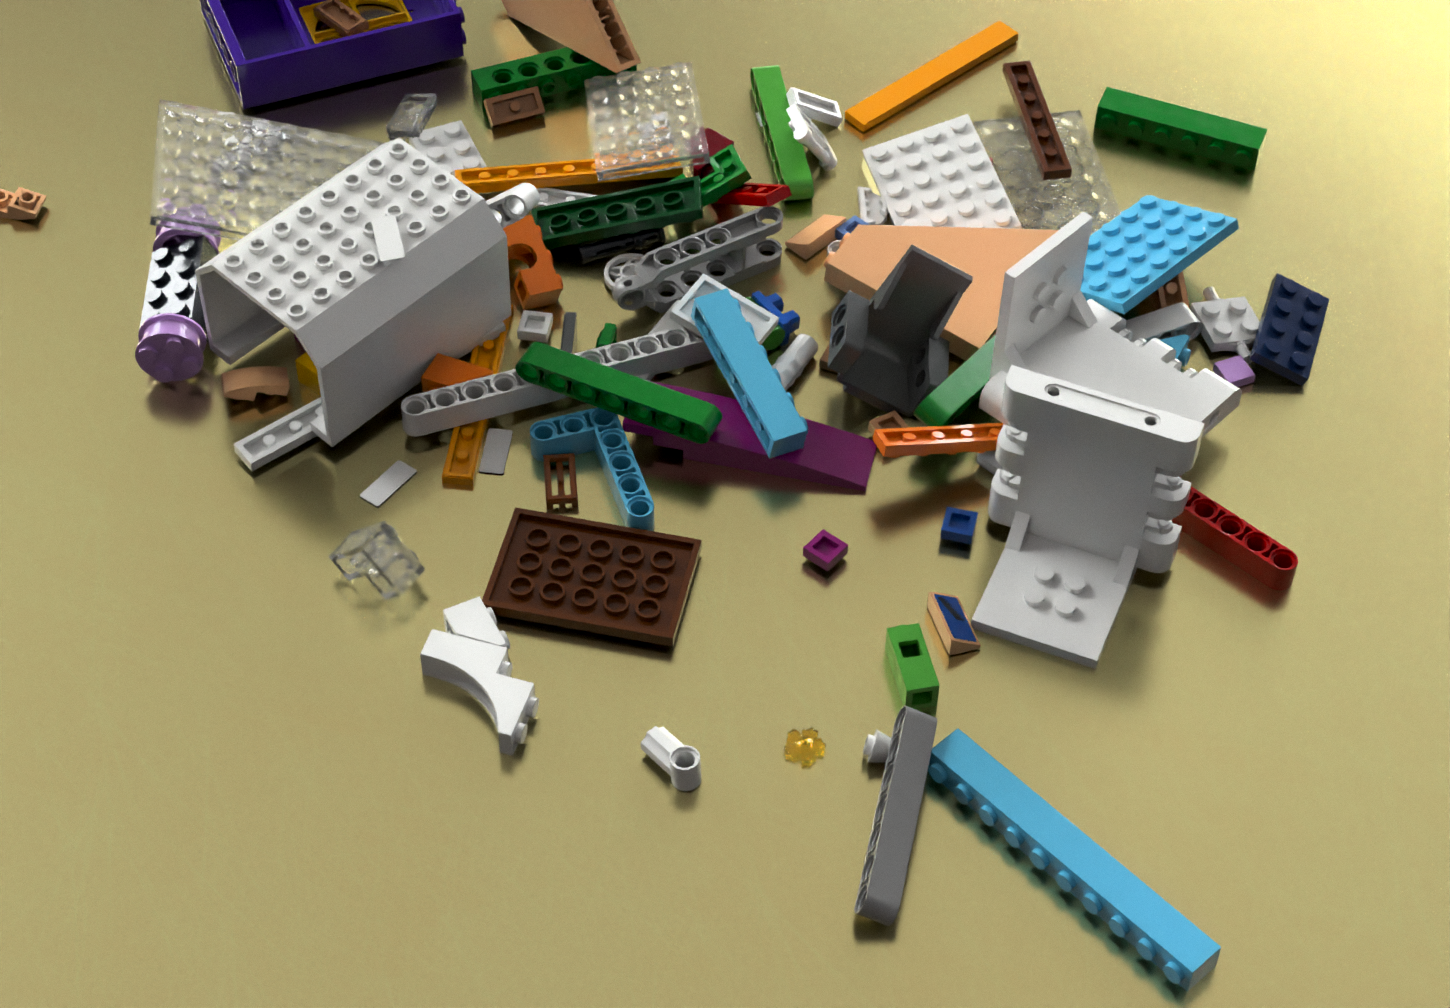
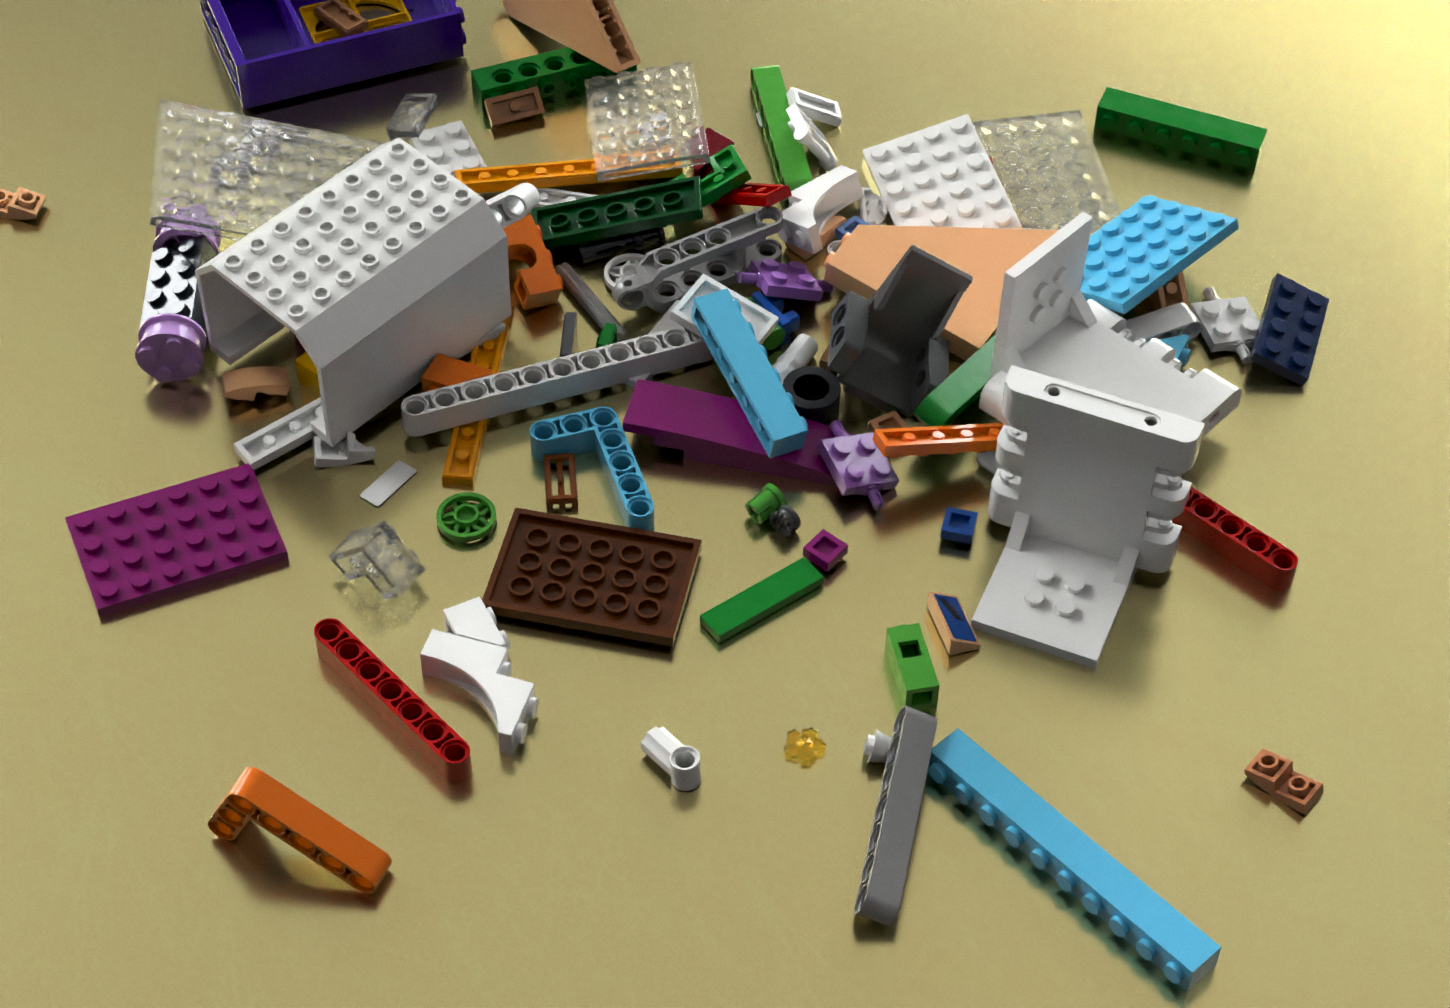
(175, 539): none -> magenta plate
(301, 826): none -> orange beam
(343, 453): none -> white slope
(387, 238): white sticker -> none
(393, 701): none -> red beam
(466, 517): none -> bright green wheel
(495, 451): white sticker -> none
(535, 326): white plate -> none
(588, 299): none -> light grey axle
(619, 392): green beam -> none
(761, 599): none -> green tile
(765, 503): none -> bright green bush
(784, 280): none -> medium lavender plate
(785, 520): none -> dark grey bush
(816, 204): none -> white arch
(816, 382): none -> black piece
(857, 464): none -> medium lavender plate
(931, 76): light orange tile -> none
(1037, 120): reddish brown plate -> none
(1234, 371): lavender tile -> none
(1278, 779): none -> nougat slope

